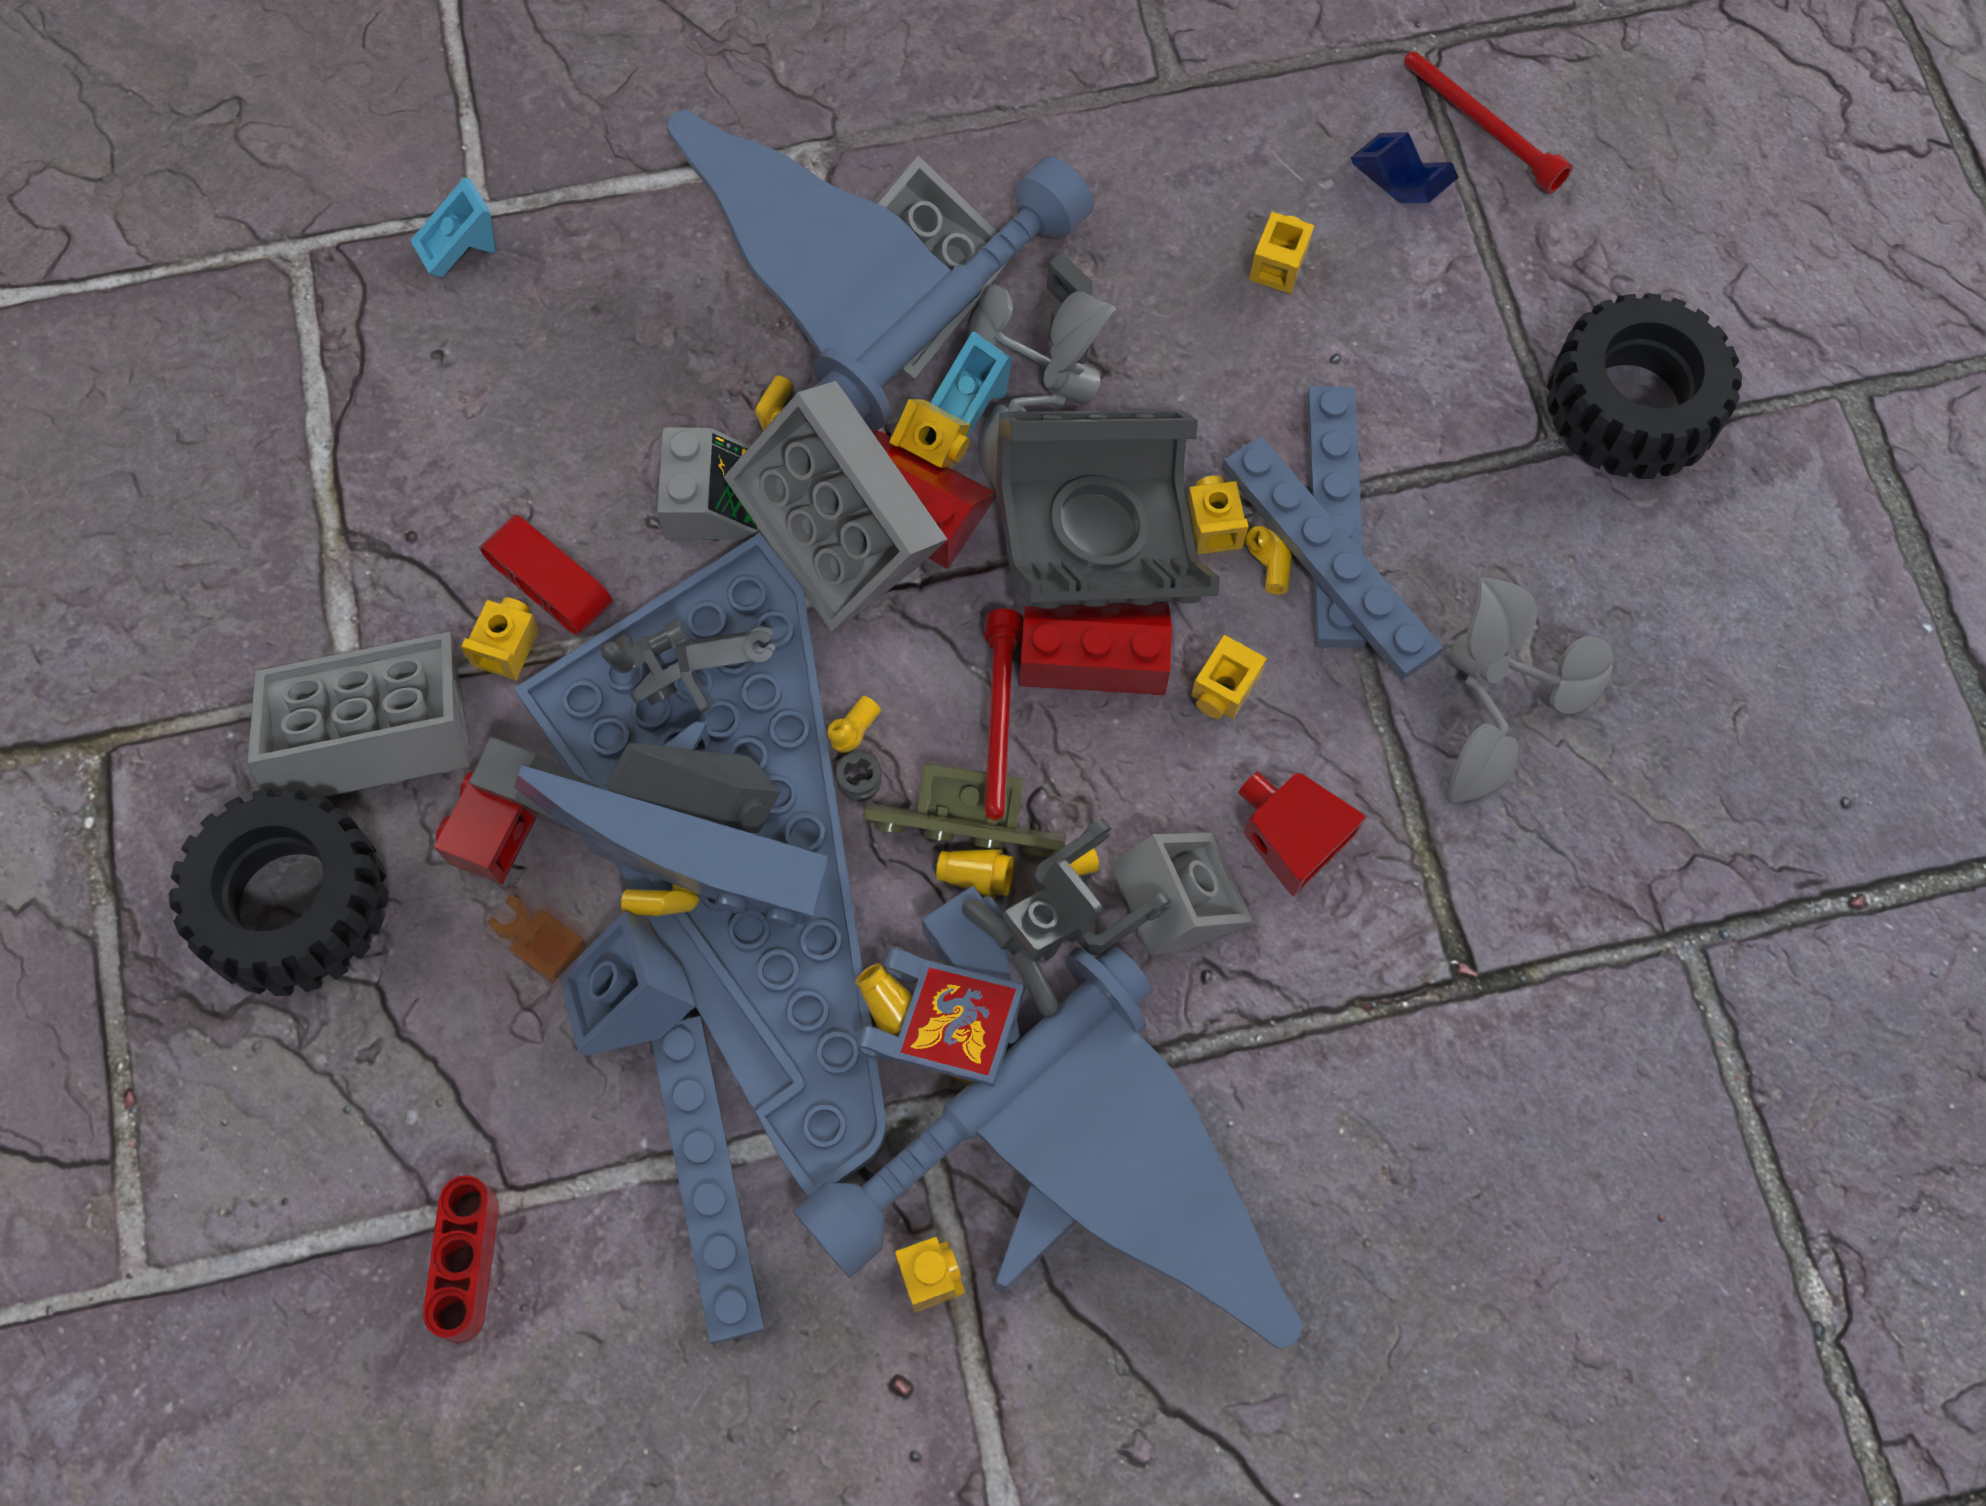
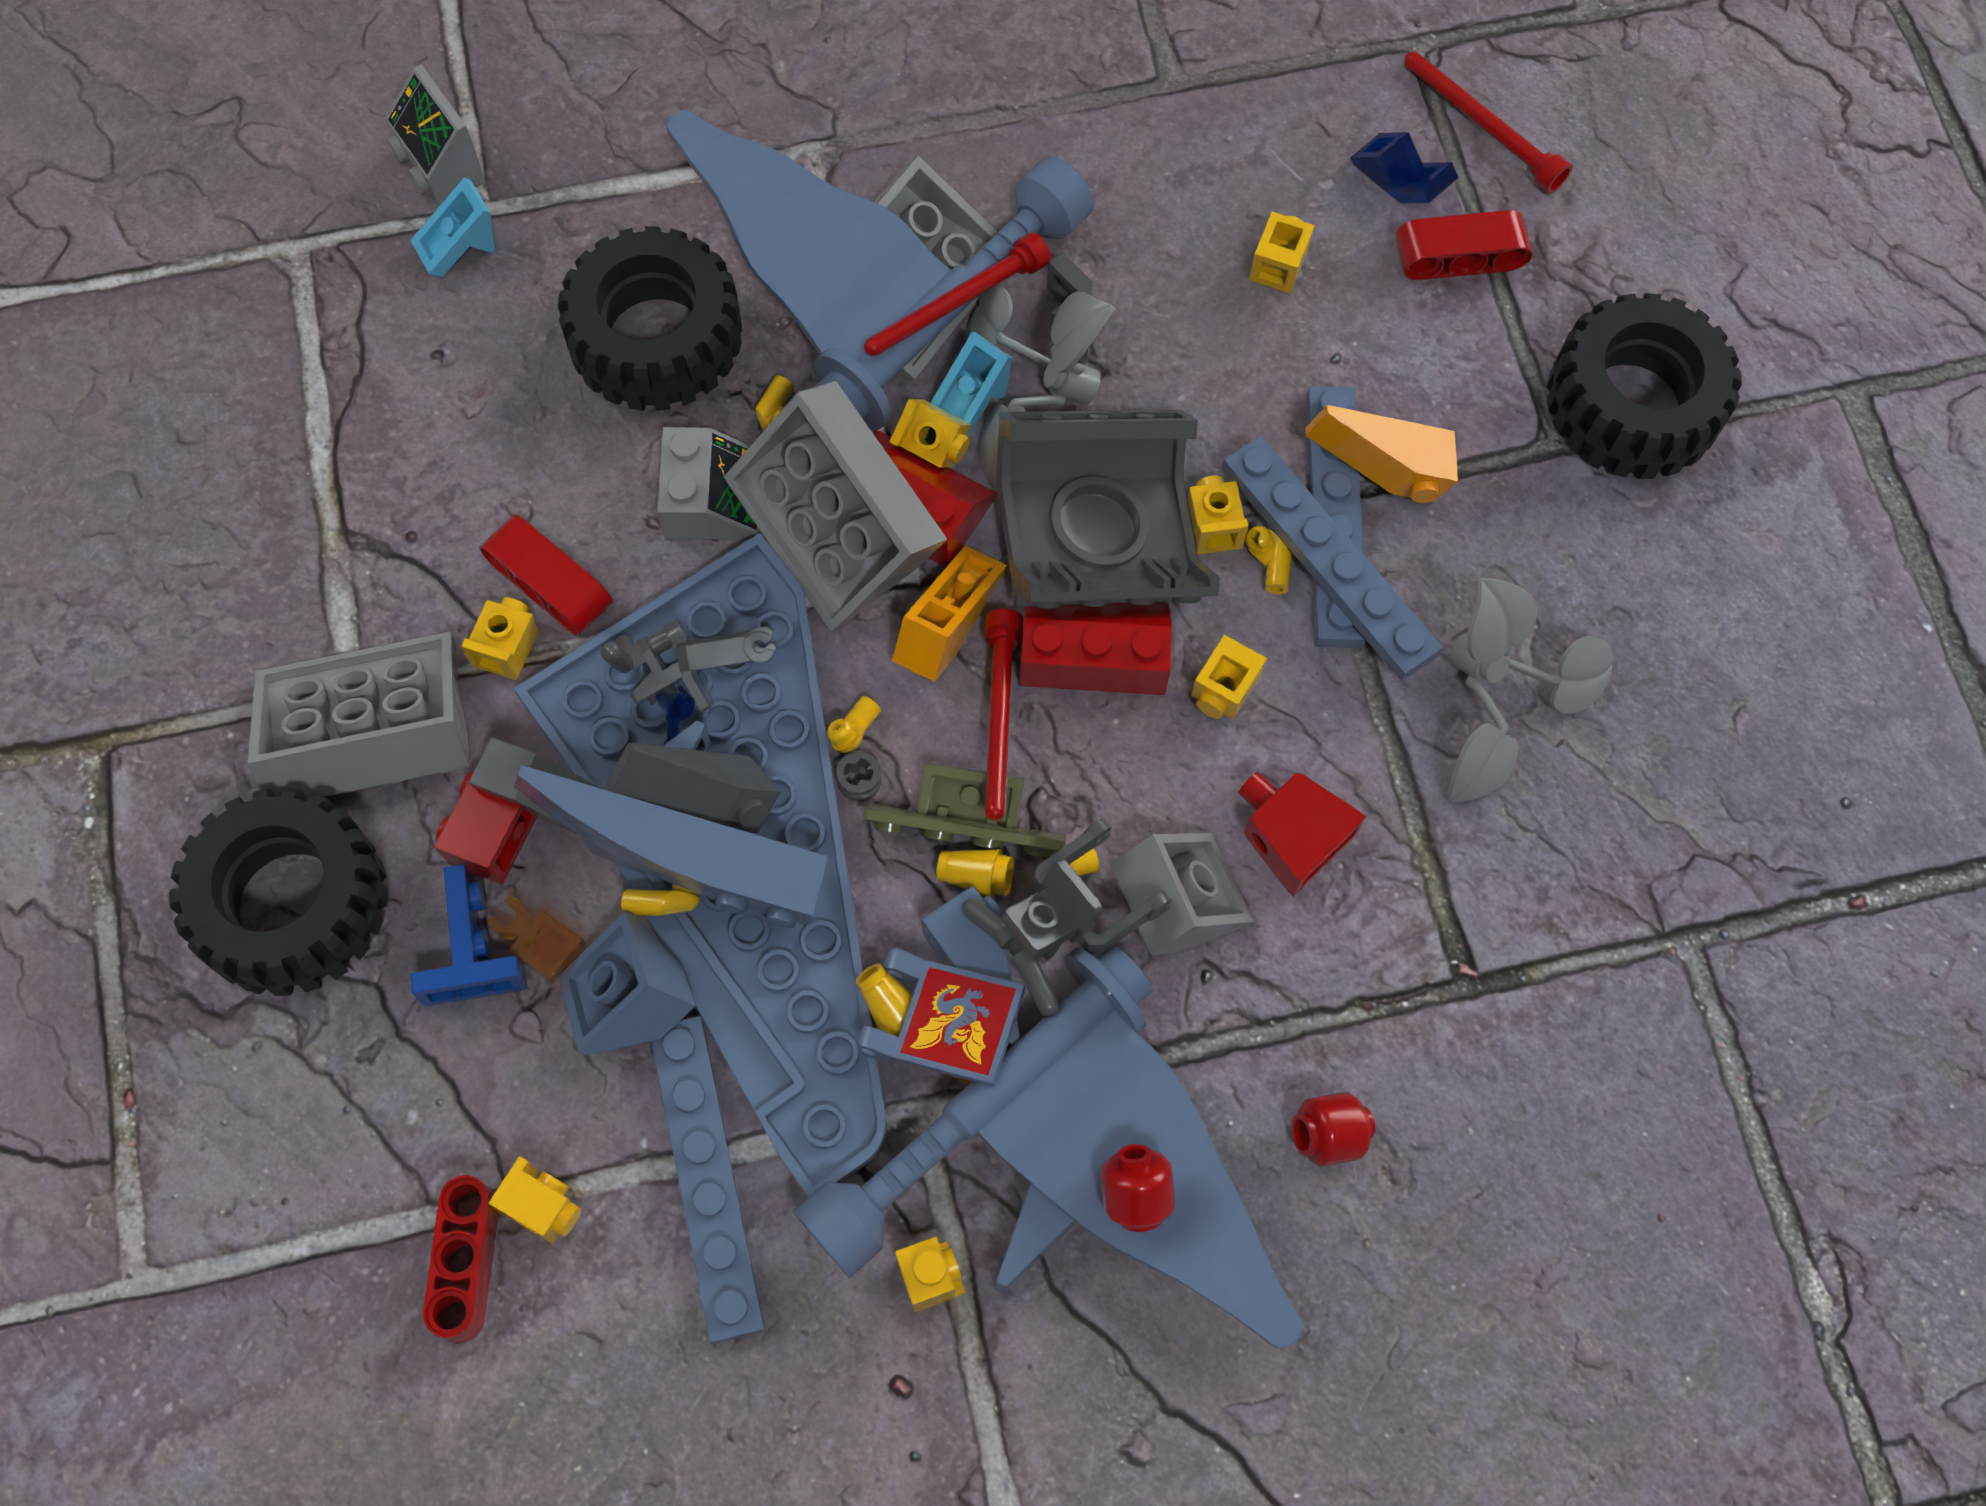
(431, 138): none -> slope
(470, 945): none -> blue bracket
(537, 1202): none -> yellow brick
(643, 269): none -> black tyre
(675, 710): none -> clear blue hand
(946, 613): none -> light orange slope
(1027, 256): none -> red piece
(1138, 1188): none -> red head
(1333, 1129): none -> red head
(1391, 452): none -> light orange slope
(1463, 245): none -> red beam

